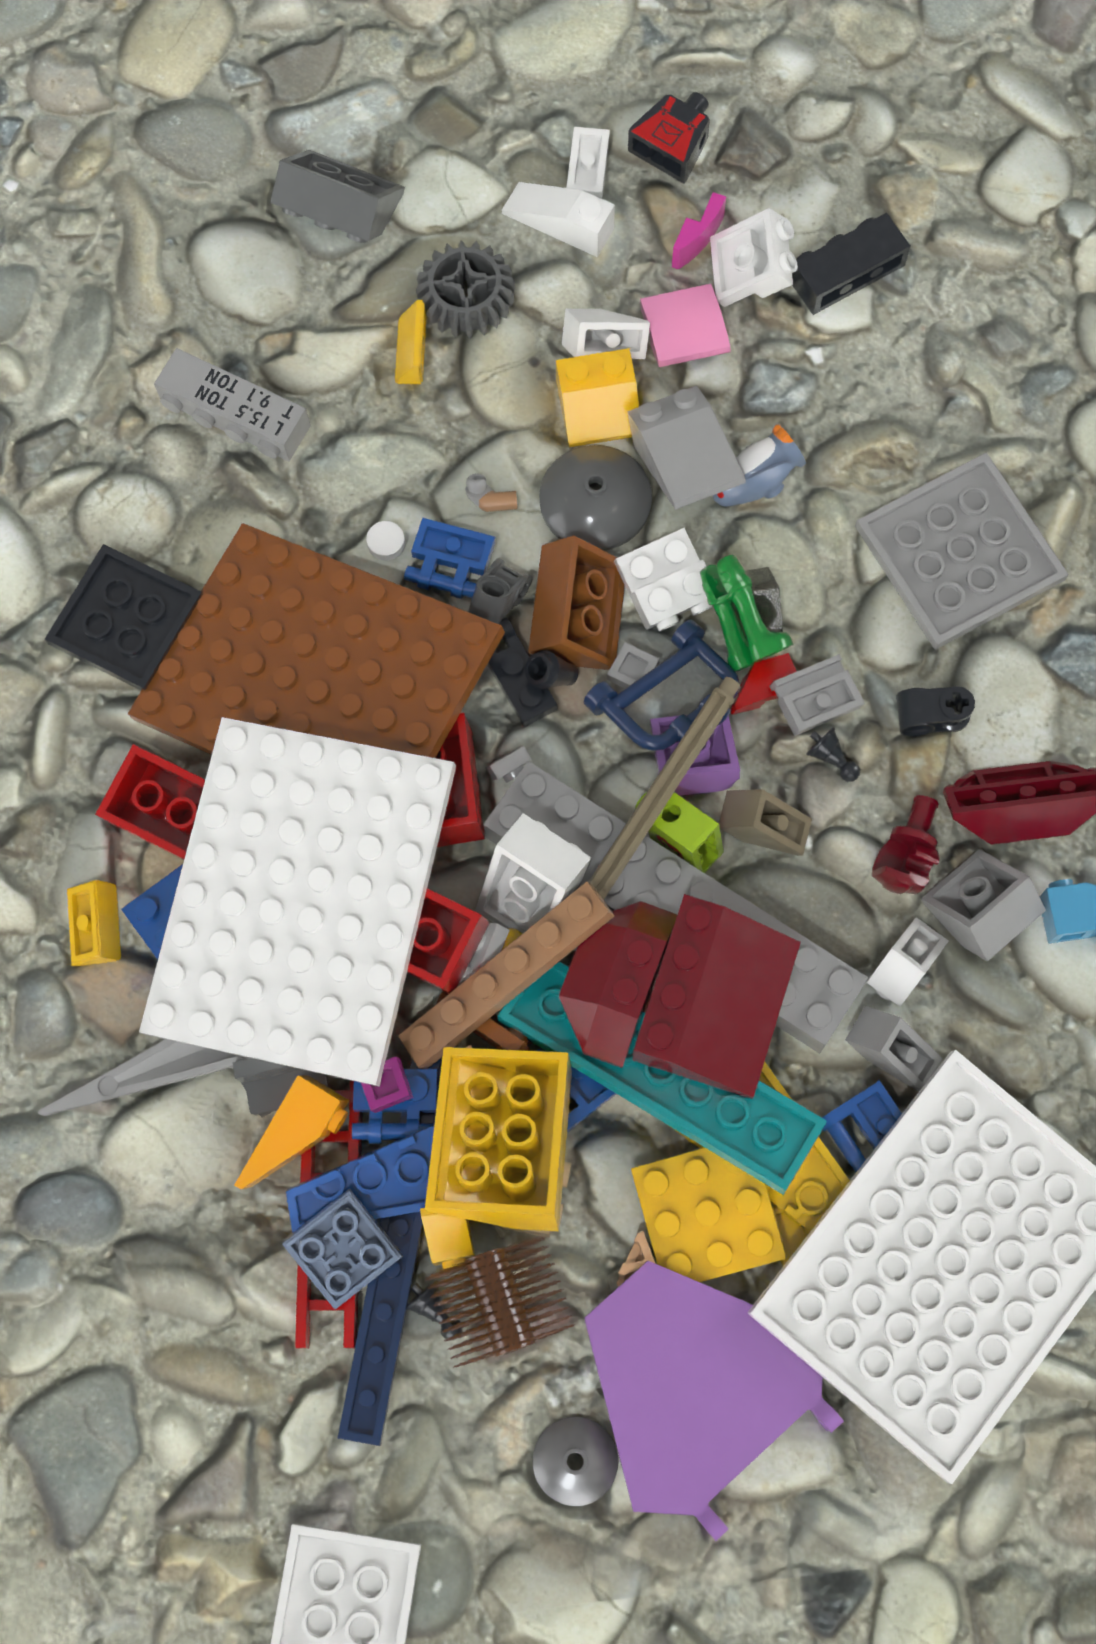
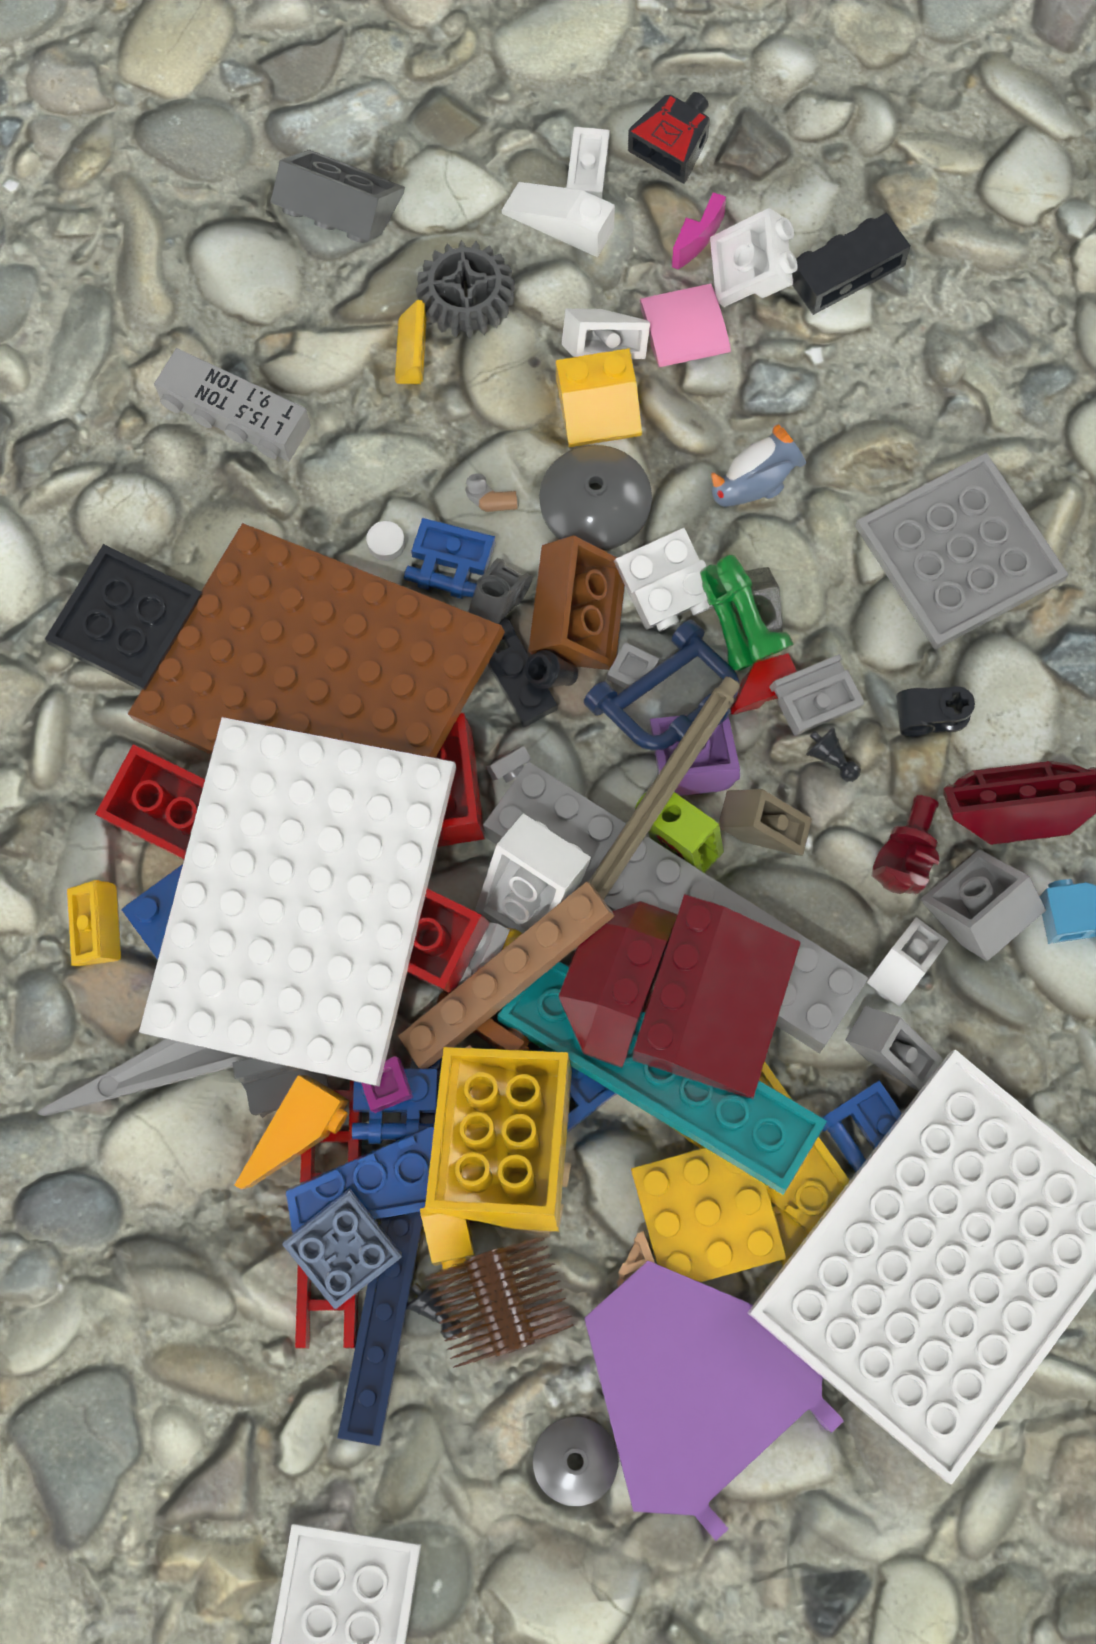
(684, 447): light grey slope -> none

